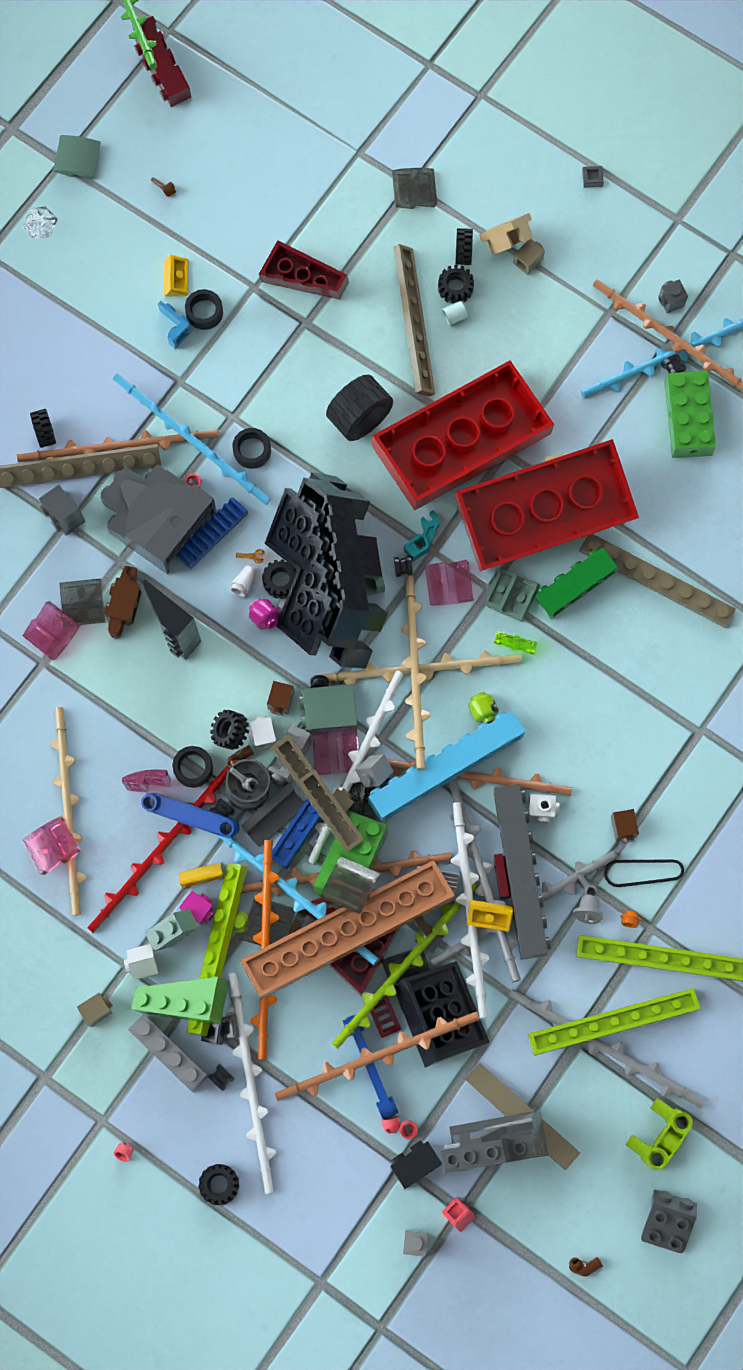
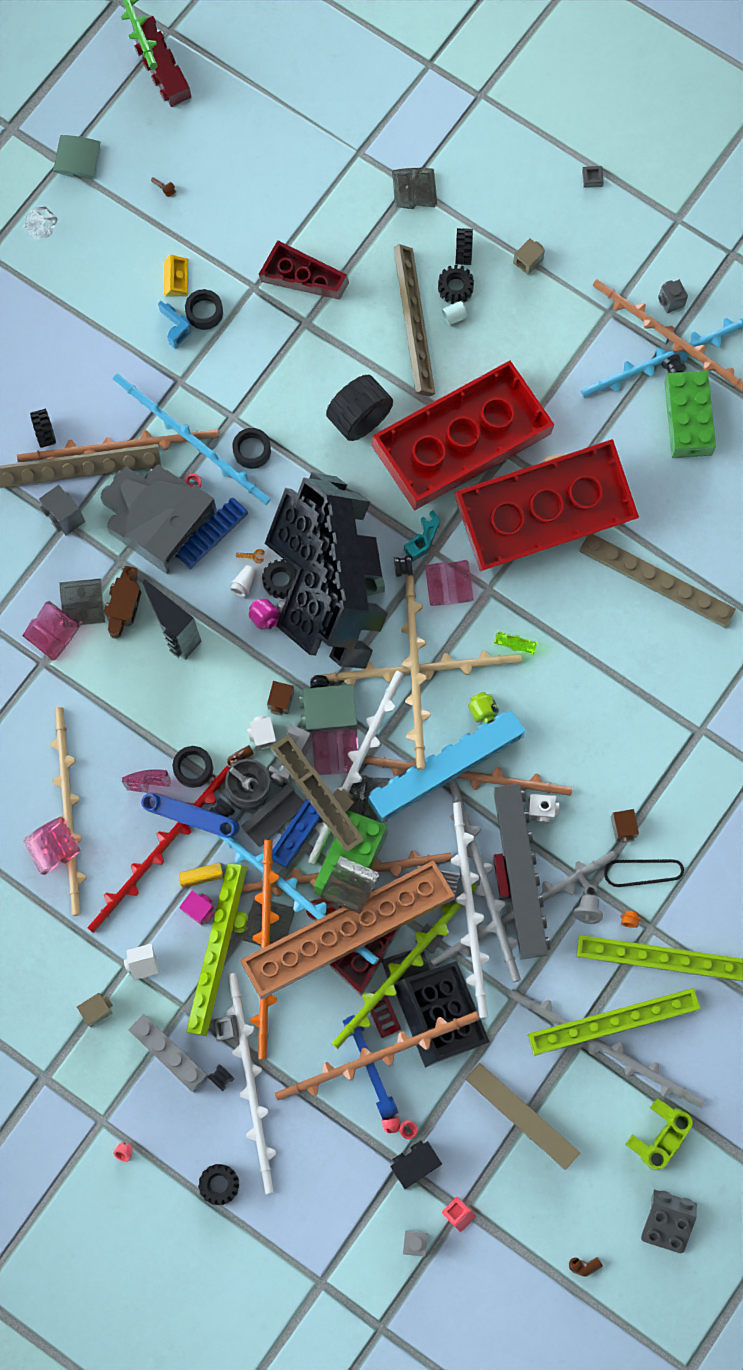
(171, 930): sand green brick -> none
(187, 1000): wedge -> none
(215, 1034): black tile -> none
(237, 733): black tyre -> none
(298, 921): dark brown tile -> none
(374, 770): light grey brick -> none
(422, 926): dark brown tile -> none
(489, 915): yellow slope -> none
(495, 1142): dark grey panel -> none
(508, 234): tan panel -> none
(511, 594): sand green slope -> none
(576, 583): green brick -> none

